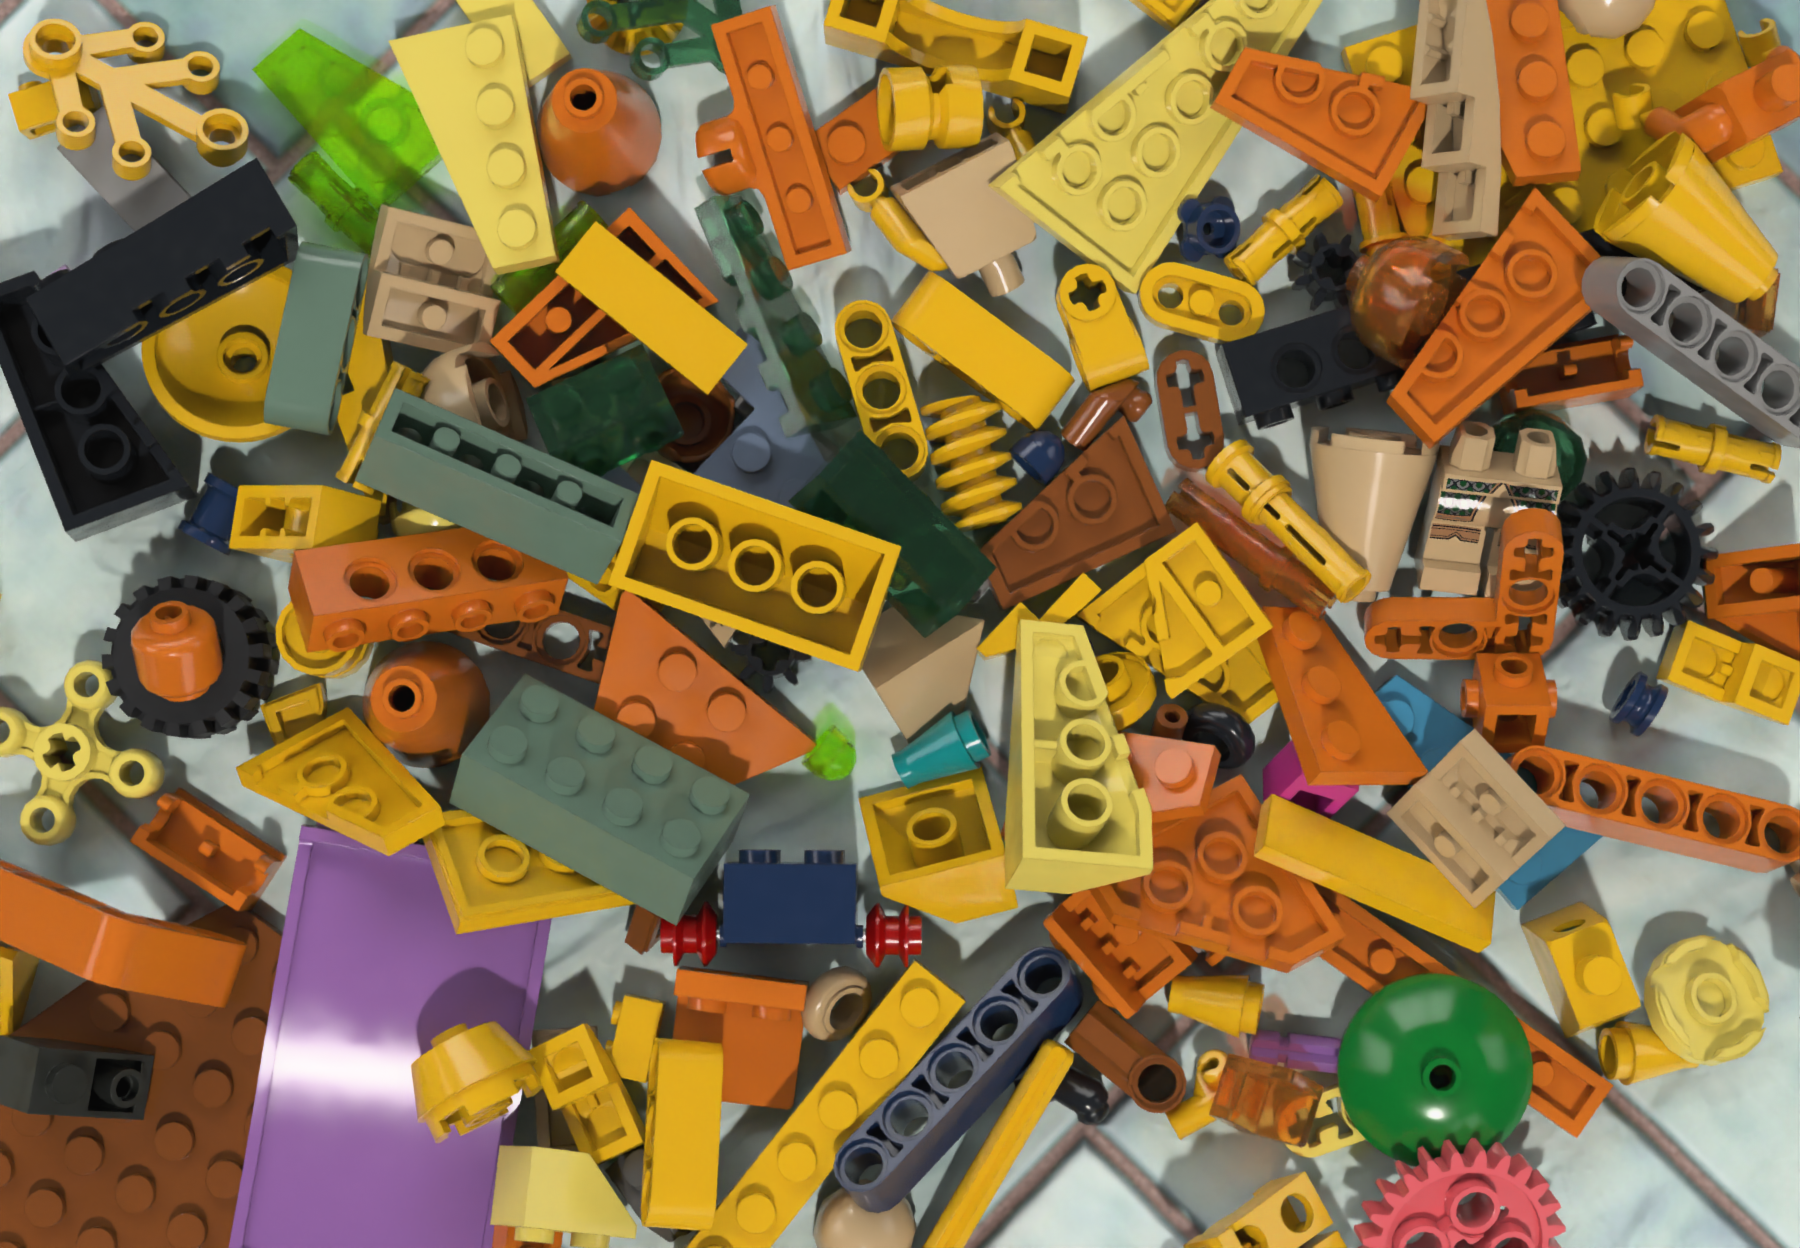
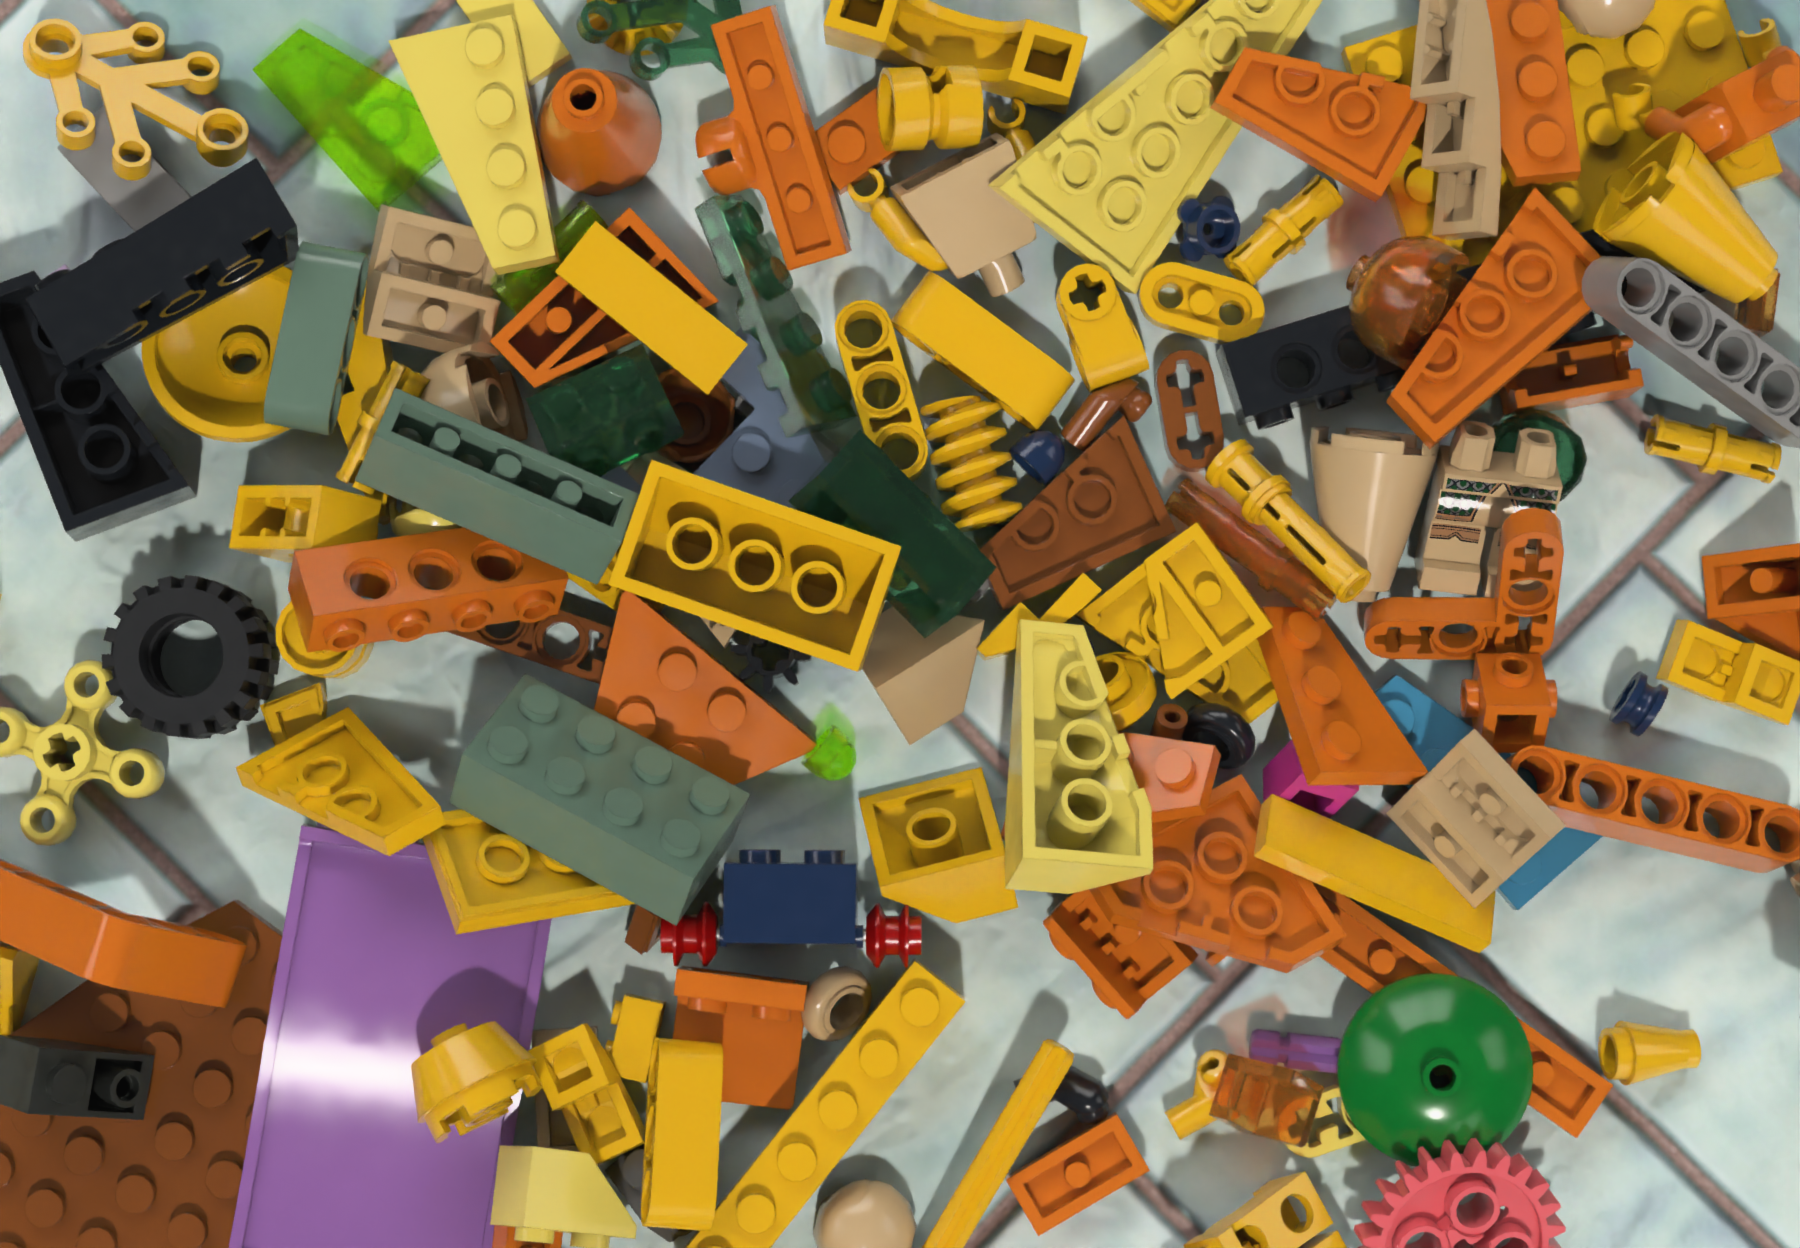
(37, 110): yellow piece -> none
(177, 651): orange head -> none
(209, 850): orange hinge -> none
(213, 515): dark blue bush -> none
(344, 206): clear neon green pin -> none
(447, 707): orange cone -> none
(943, 750): teal cone -> none
(955, 1110): dark blue beam -> none
(1077, 1174): none -> orange plate
(1122, 1055): dark orange piece -> none
(1219, 1001): yellow cone -> none
(1324, 289): black gear -> none
(1377, 221): yellow pin -> none
(1581, 968): yellow torso -> none
(1661, 514): black gear -> none
(1706, 1000): light yellow tile -> none

